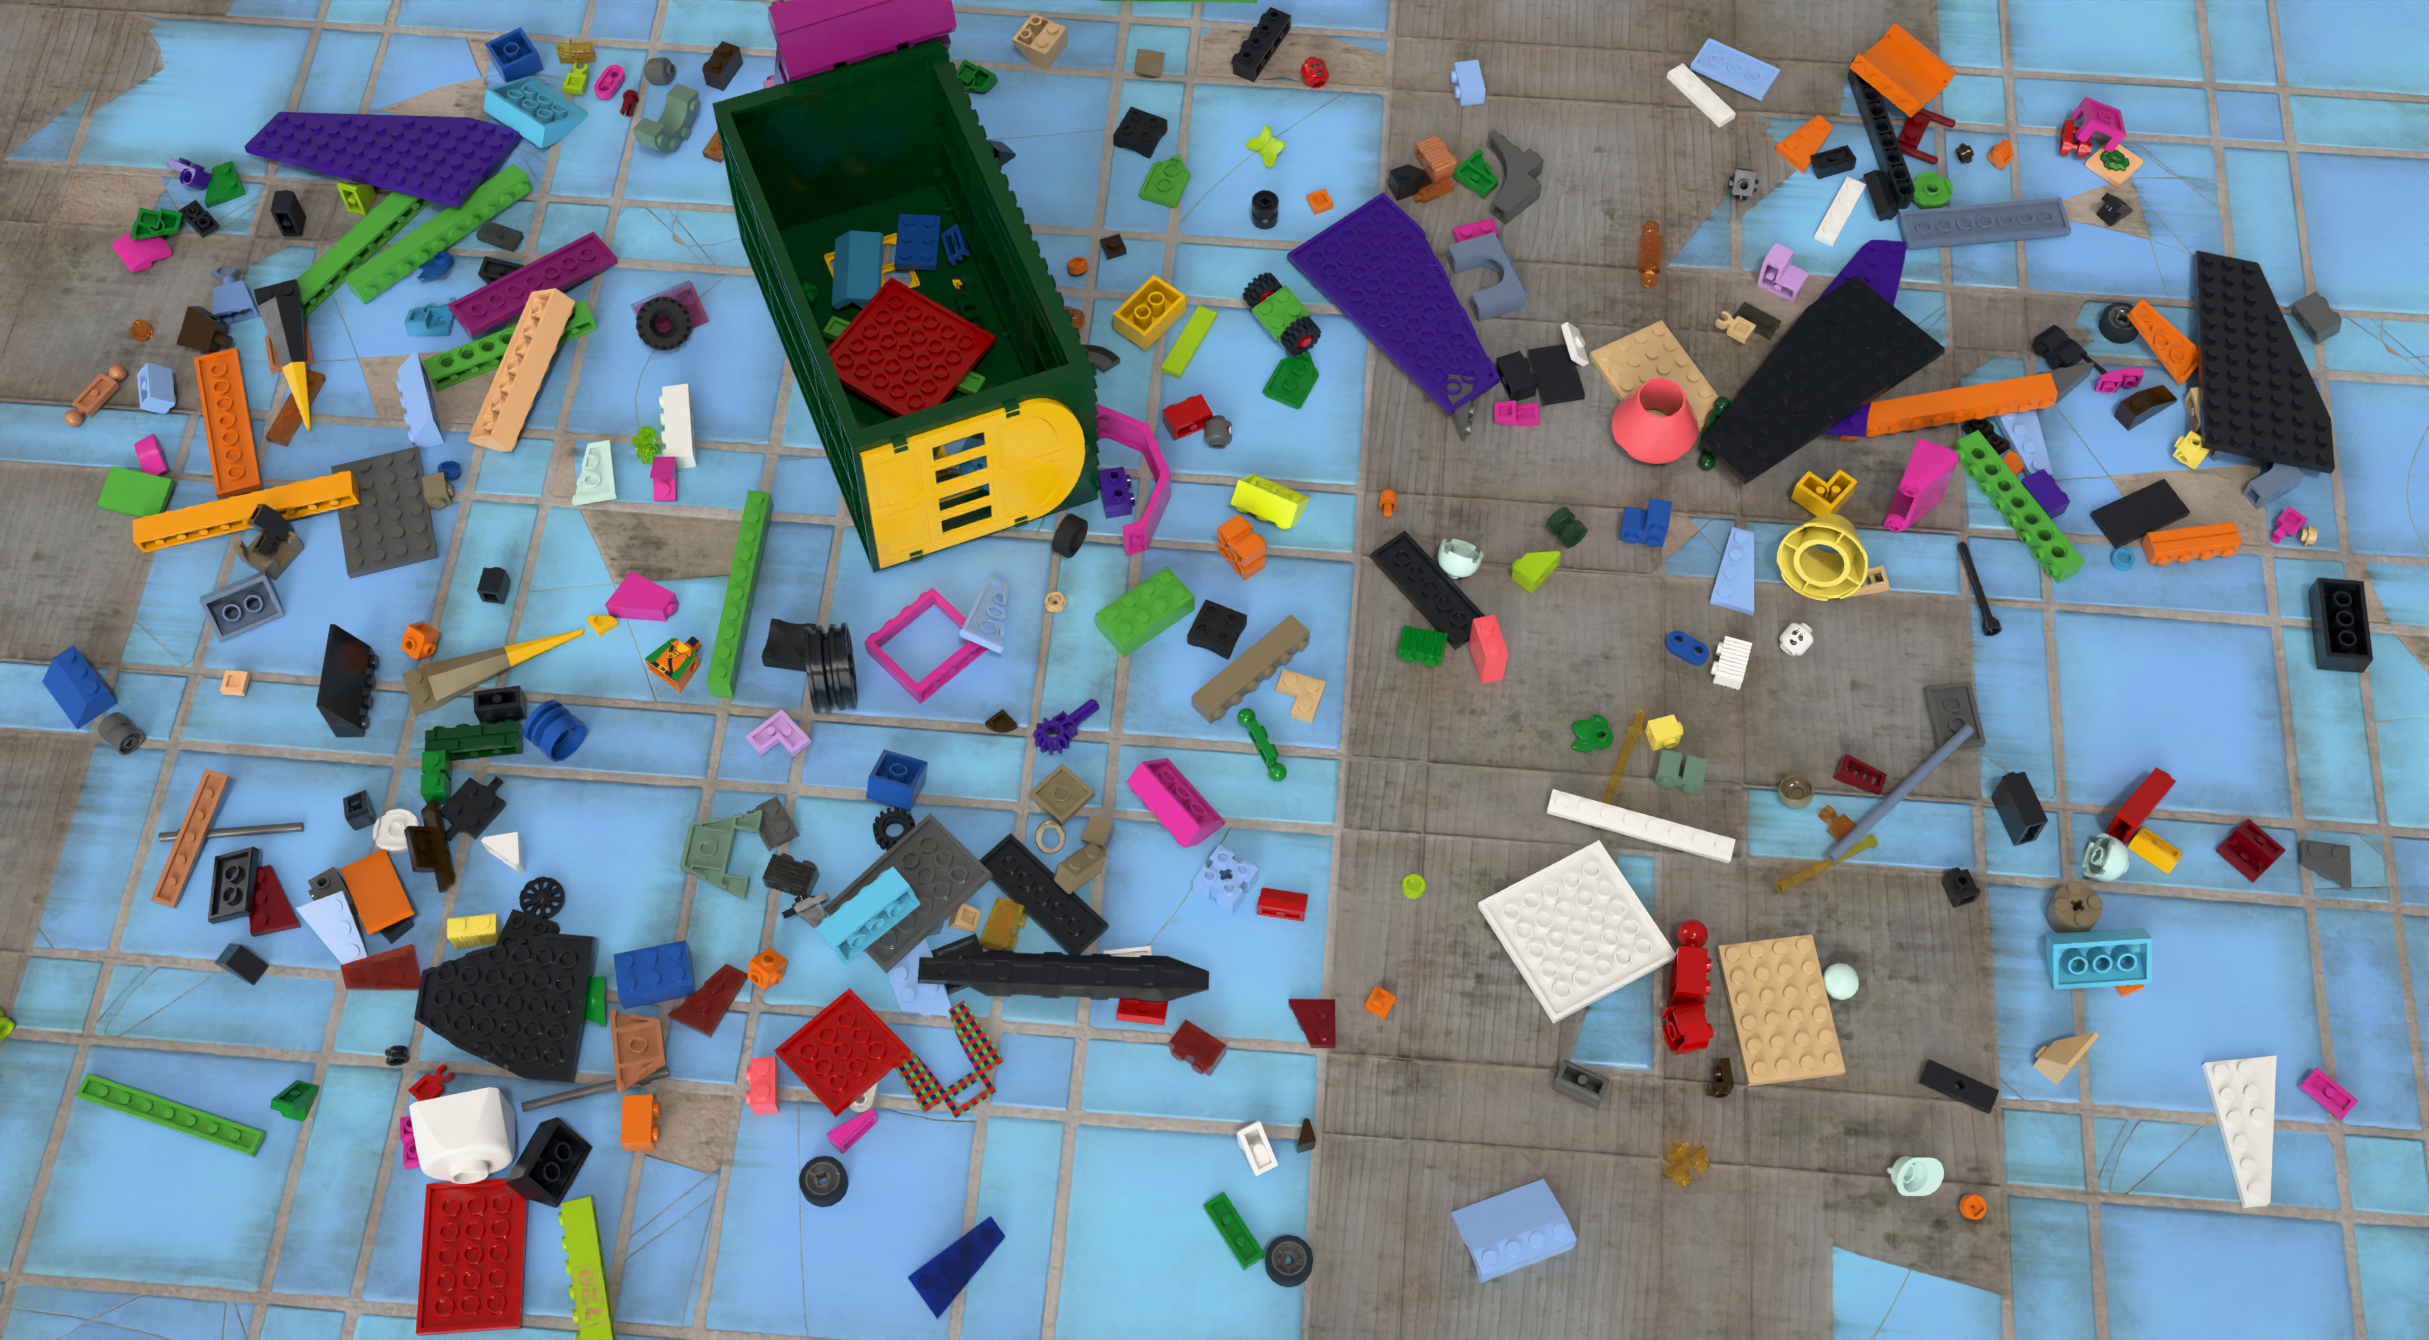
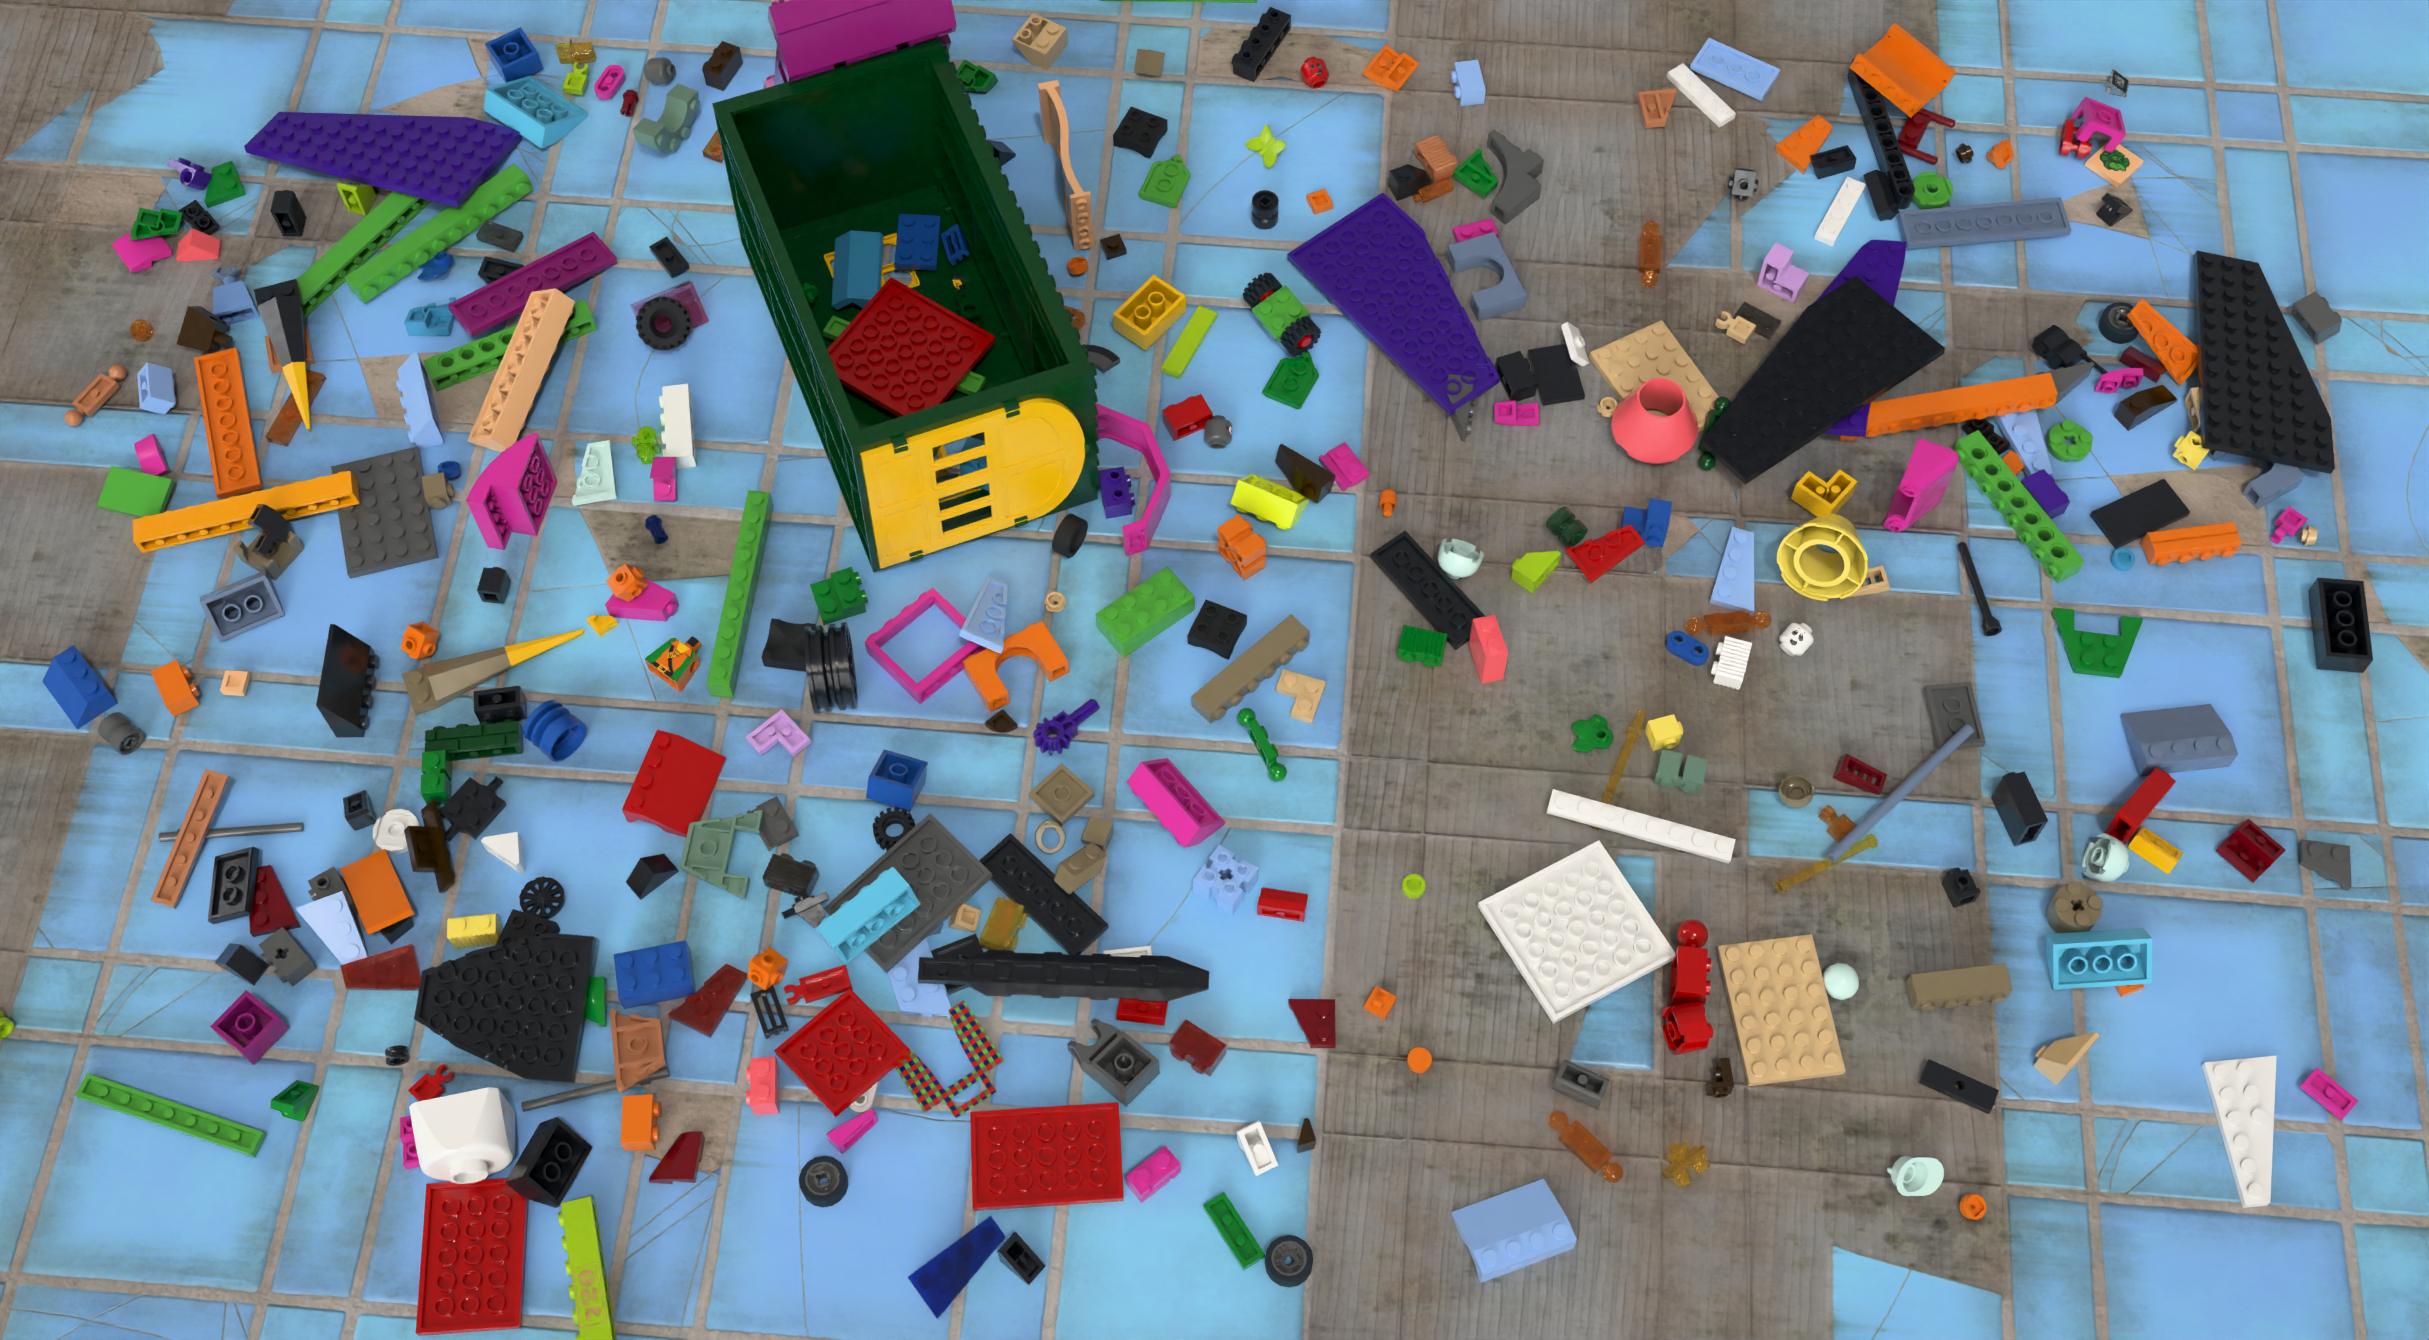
(175, 687): none -> orange brick
(198, 246): none -> coral slope
(249, 1027): none -> magenta brick
(296, 964): none -> dark grey brick
(513, 492): none -> dark pink slope
(627, 582): none -> orange brick
(650, 874): none -> black slope
(653, 524): none -> clear blue pin
(669, 257): none -> black plate
(673, 783): none -> red piece
(681, 1160): none -> dark red slope
(775, 1029): none -> black tile
(820, 985): none -> red plate
(839, 596): none -> green plate
(1020, 1259): none -> black slope
(1032, 642): none -> orange arch
(1046, 1156): none -> red plate
(1056, 131): none -> light nougat panel
(1116, 1062): none -> dark grey brick
(1153, 1174): none -> dark pink brick
(1304, 474): none -> dark brown slope
(1345, 466): none -> dark pink plate
(1390, 68): none -> orange slope
(1419, 1060): none -> orange tile
(1586, 1146): none -> clear orange plate
(1602, 554): none -> red wing
(1607, 402): none -> tan plate
(1656, 106): none -> nougat wing
(1728, 622): none -> clear orange plate
(1958, 987): none -> dark tan brick
(2077, 434): none -> bright green plate
(2096, 652): none -> green wing
(2117, 84): none -> slope
(2136, 359): none -> dark red slope
(2178, 739): none -> sand blue slope

